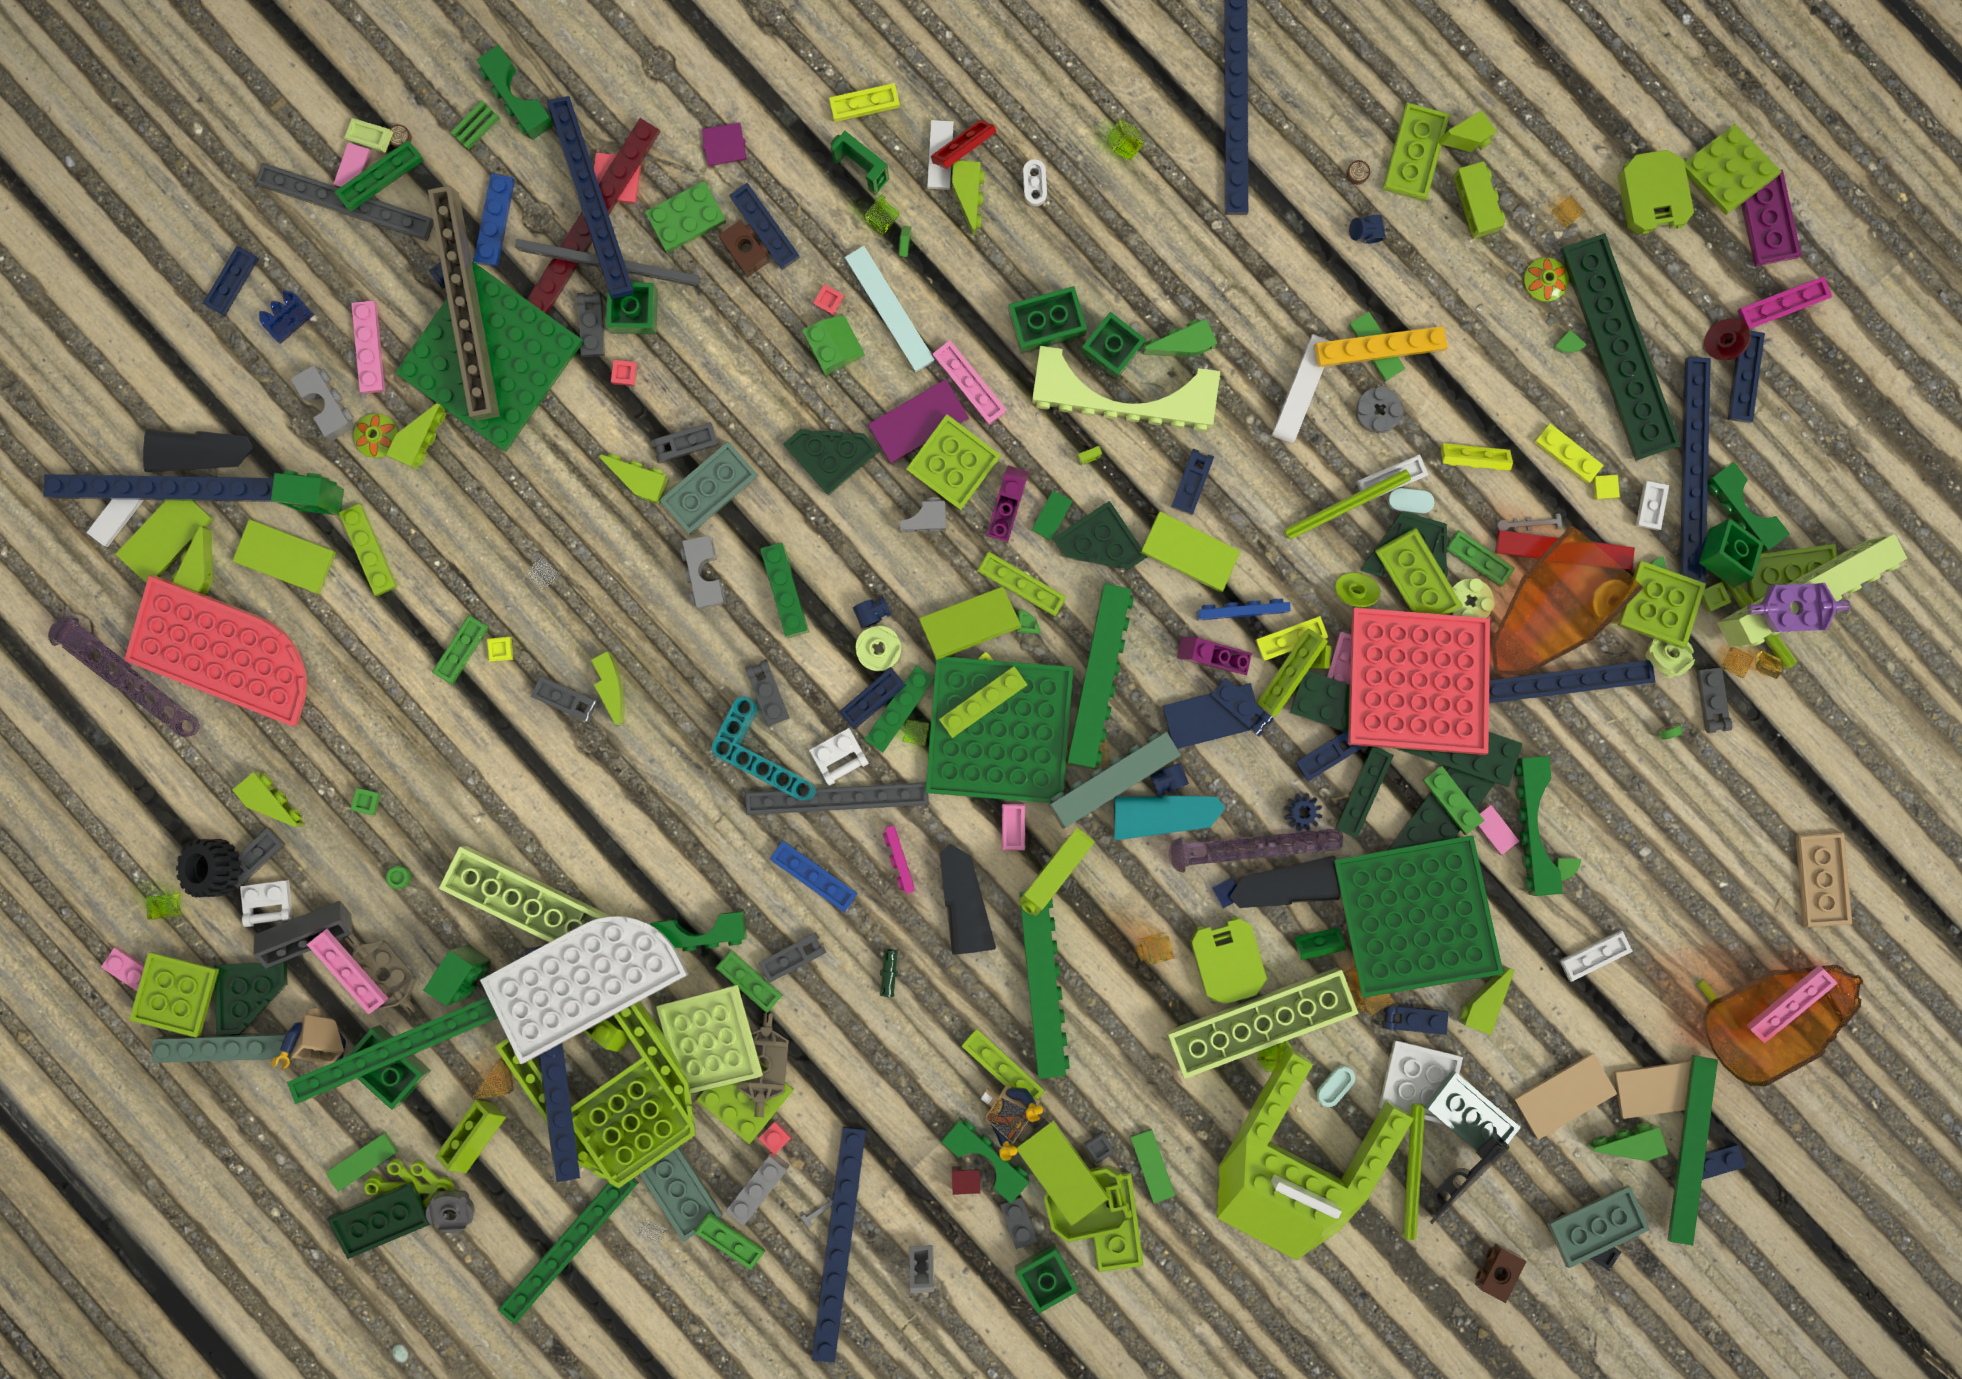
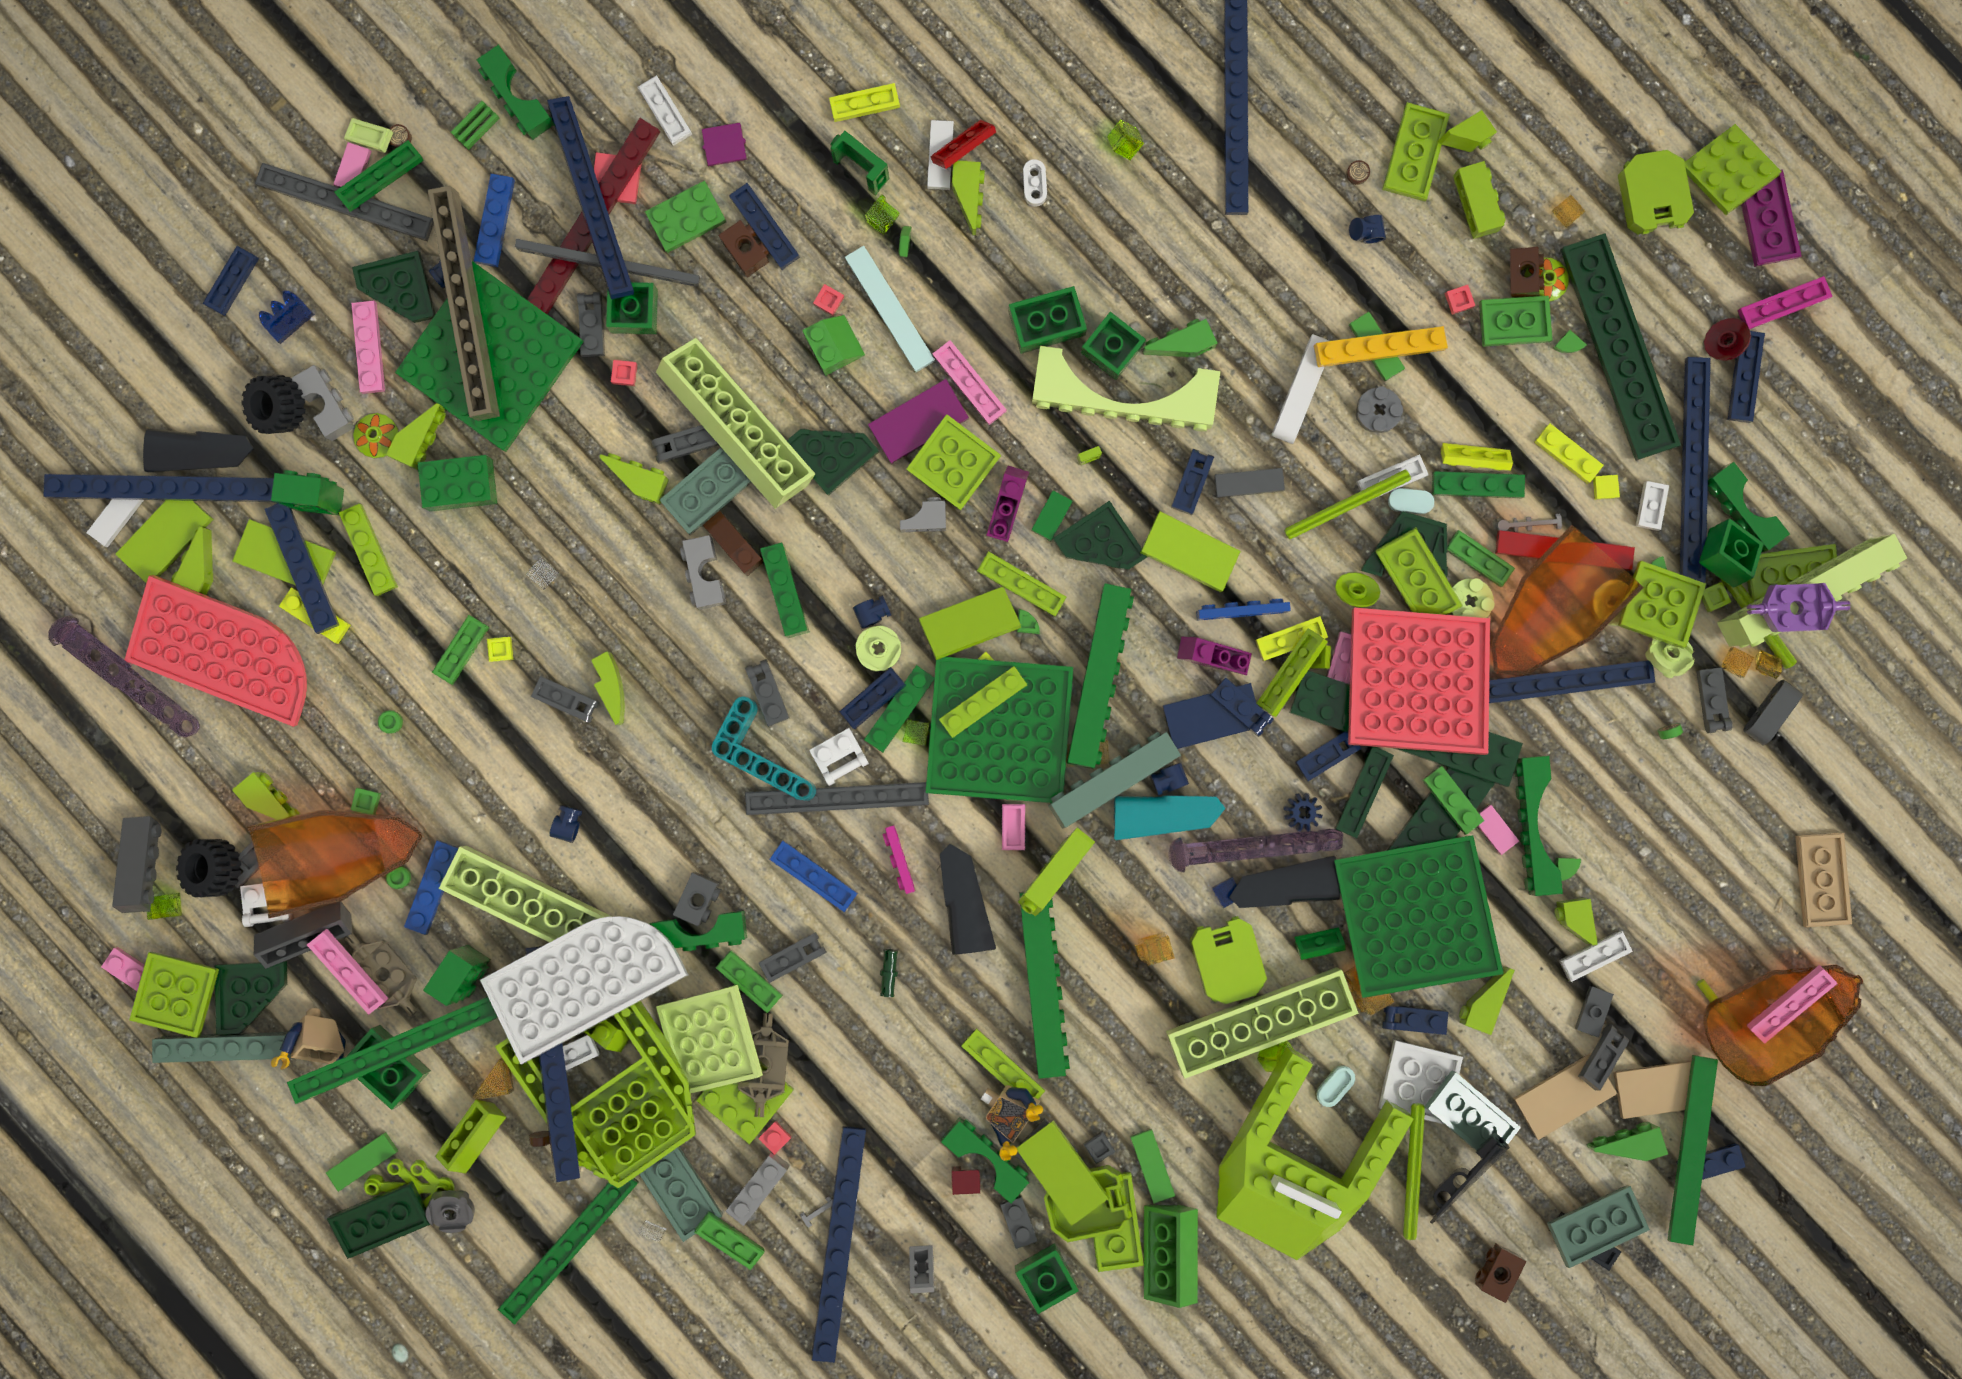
(136, 864): none -> dark grey brick
(273, 404): none -> black tyre
(293, 604): none -> neon yellow plate
(302, 568): none -> dark blue plate
(327, 856): none -> clear orange windscreen
(390, 722): none -> bright green tile
(398, 284): none -> dark green plate
(428, 893): none -> blue plate
(457, 483): none -> green brick
(539, 1139): none -> reddish brown tile
(565, 825): none -> dark blue piece
(579, 1051): none -> white plate
(664, 110): none -> white tile
(687, 909): none -> dark grey brick
(733, 543): none -> reddish brown slope
(735, 422): none -> yellowish green brick
(1171, 1254): none -> bright green slope
(1249, 482): none -> dark grey tile
(1460, 299): none -> coral plate
(1478, 485): none -> green plate
(1515, 321): none -> bright green plate
(1526, 259): none -> reddish brown brick
(1578, 918): none -> lime slope
(1594, 1011): none -> dark grey plate
(1603, 1058): none -> dark grey plate
(1773, 712): none -> dark grey beam

